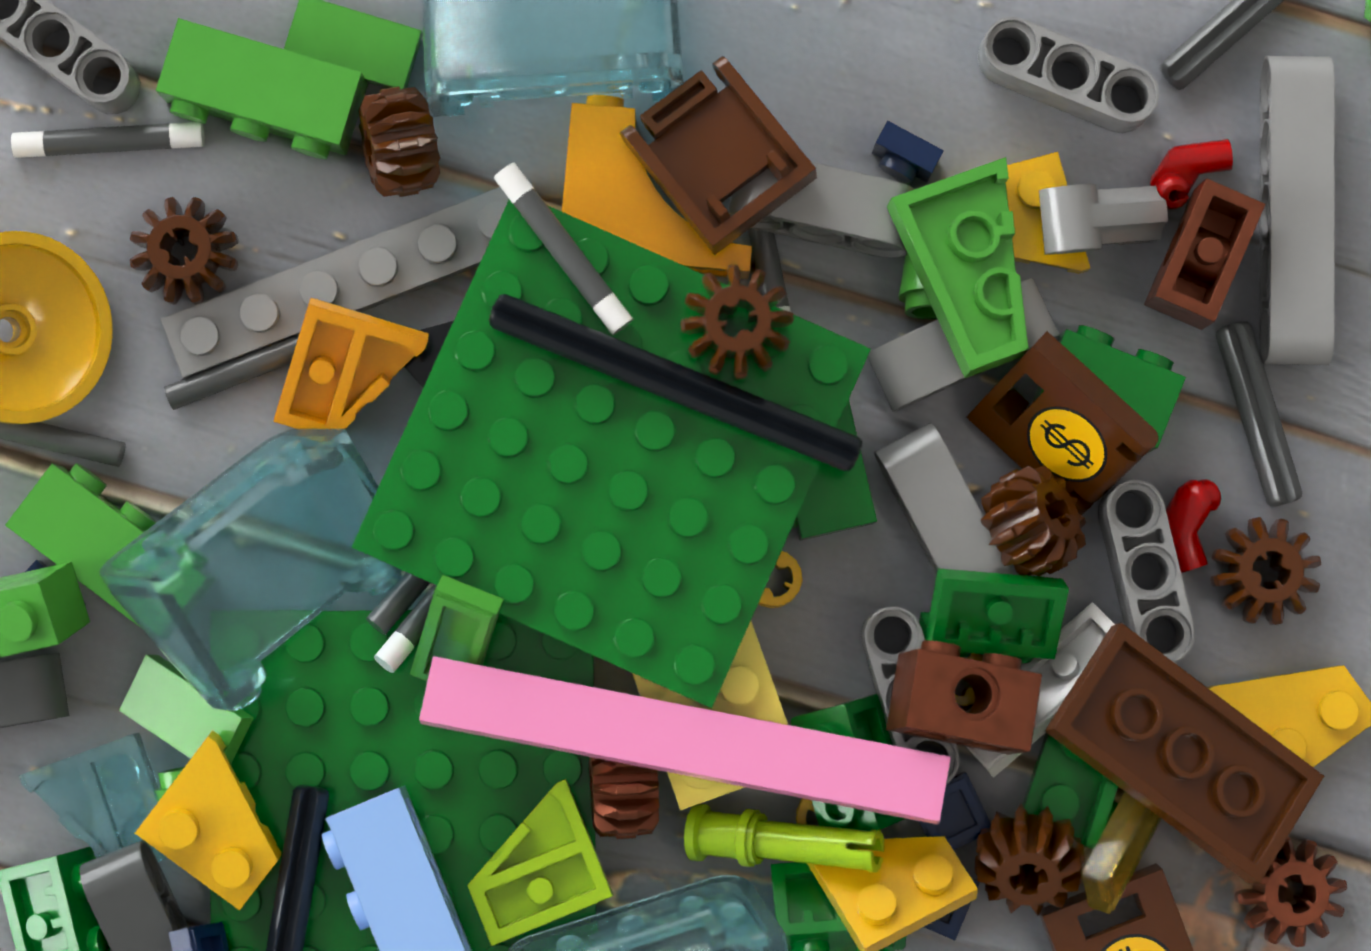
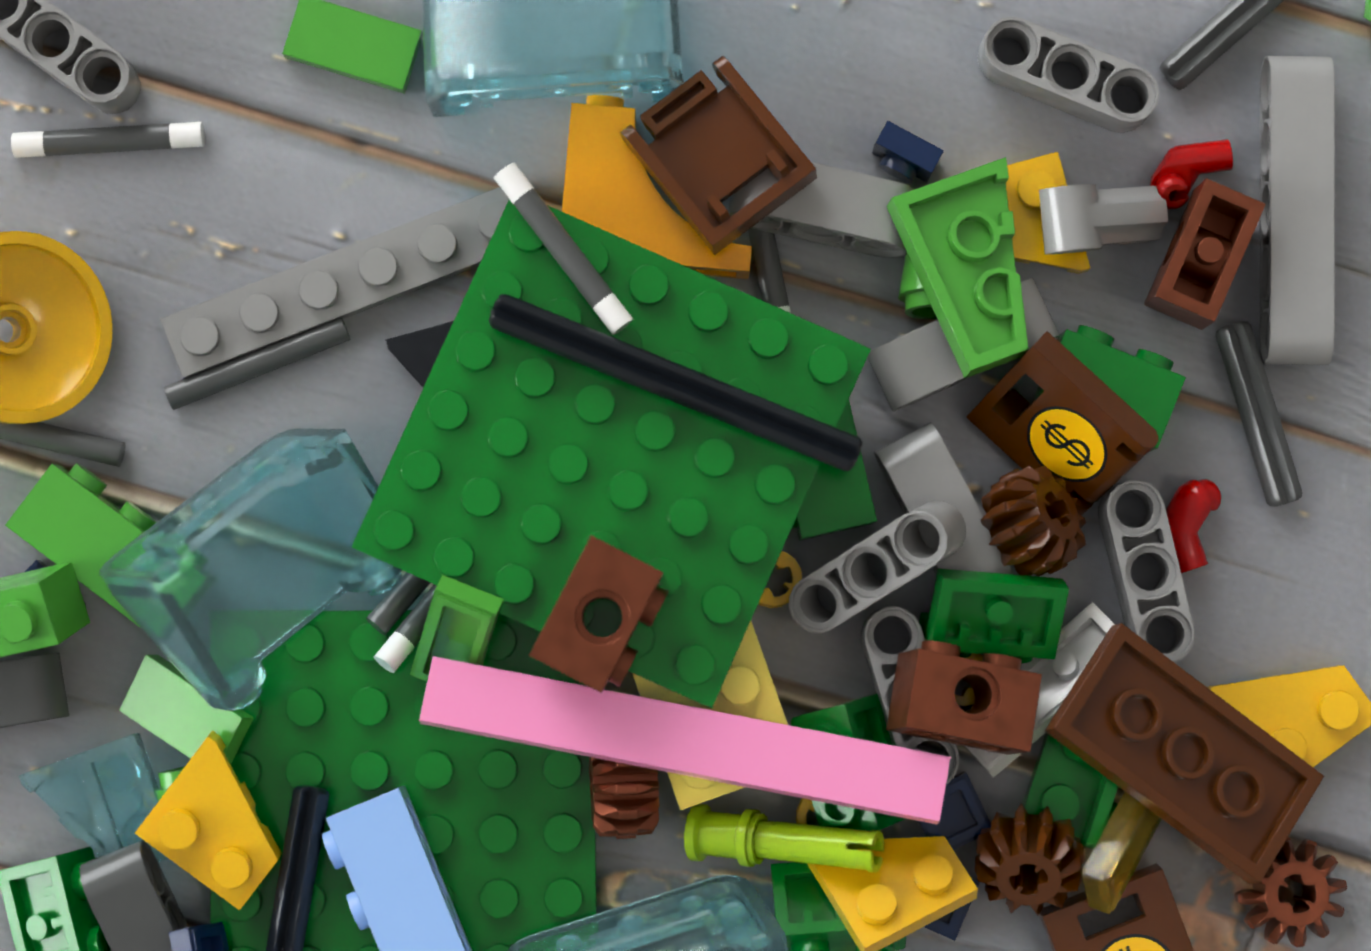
(166, 268): reddish brown gear -> none
(261, 89): bright green brick -> none
(342, 365): light orange wing -> none
(399, 141): reddish brown gear -> none
(540, 870): lime wing -> none
(597, 575): none -> copper brick
(746, 342): reddish brown gear -> none
(853, 582): none -> light grey beam
(1284, 560): reddish brown gear -> none

